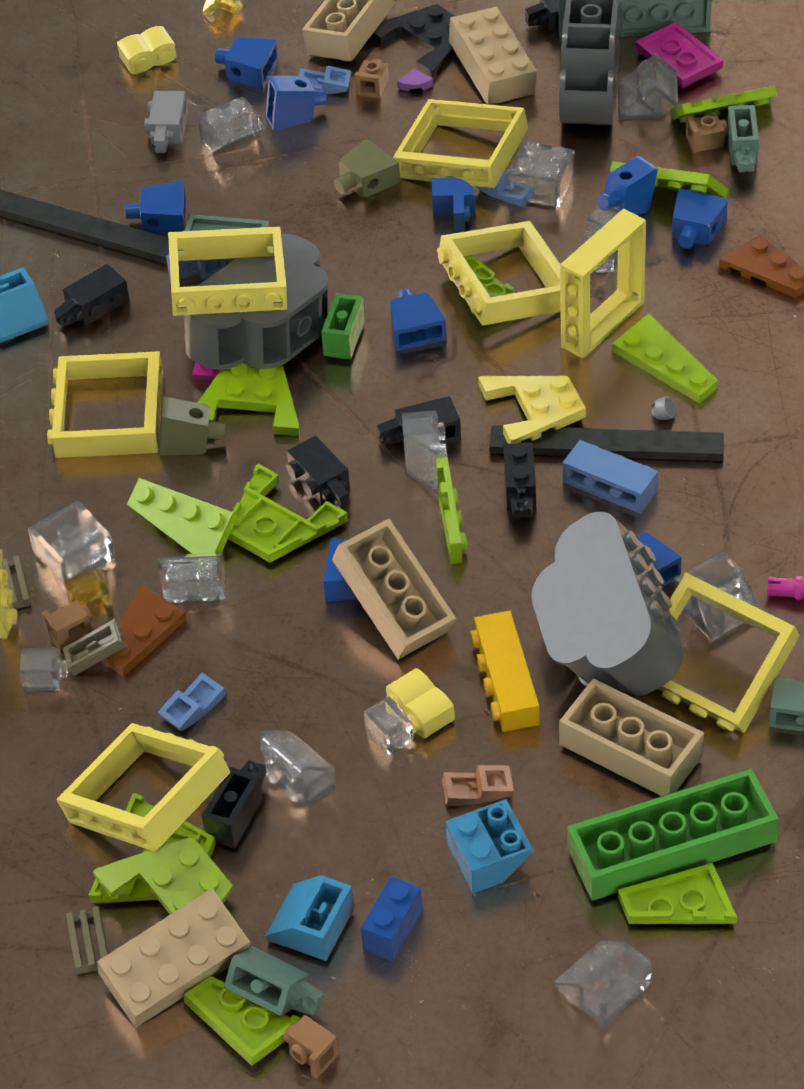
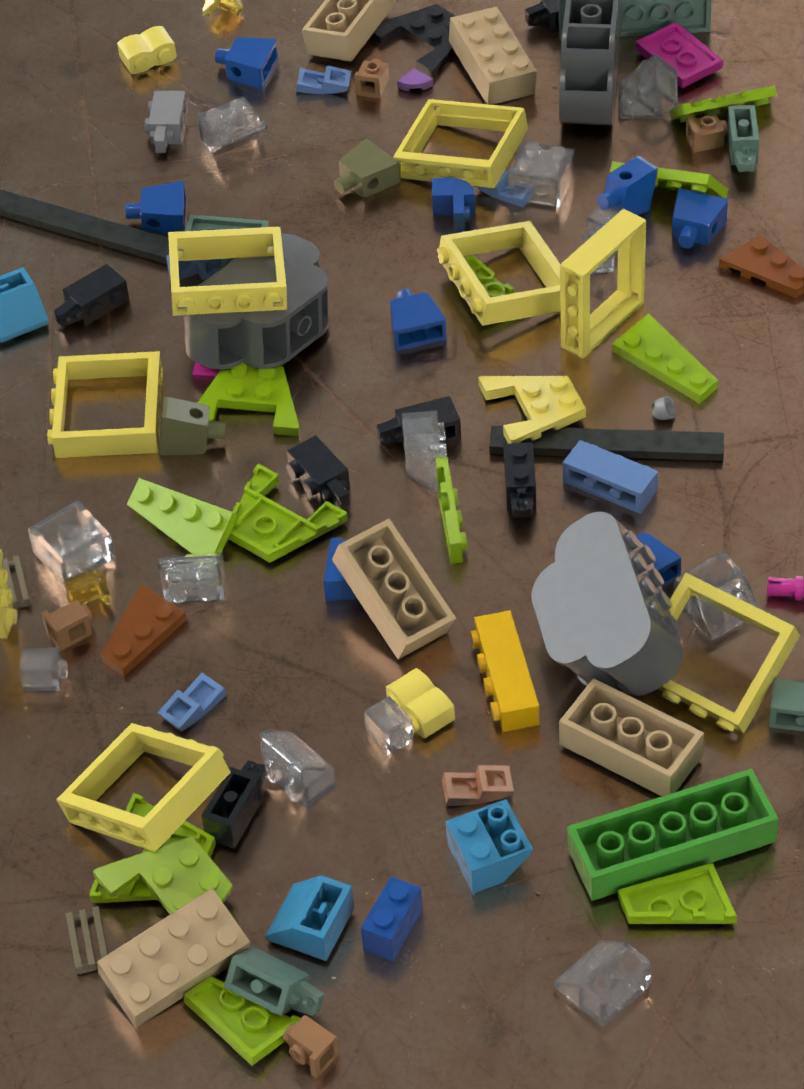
(95, 650): dark tan tile -> none
(291, 101): blue torso -> none
(343, 326): bright green brick -> none

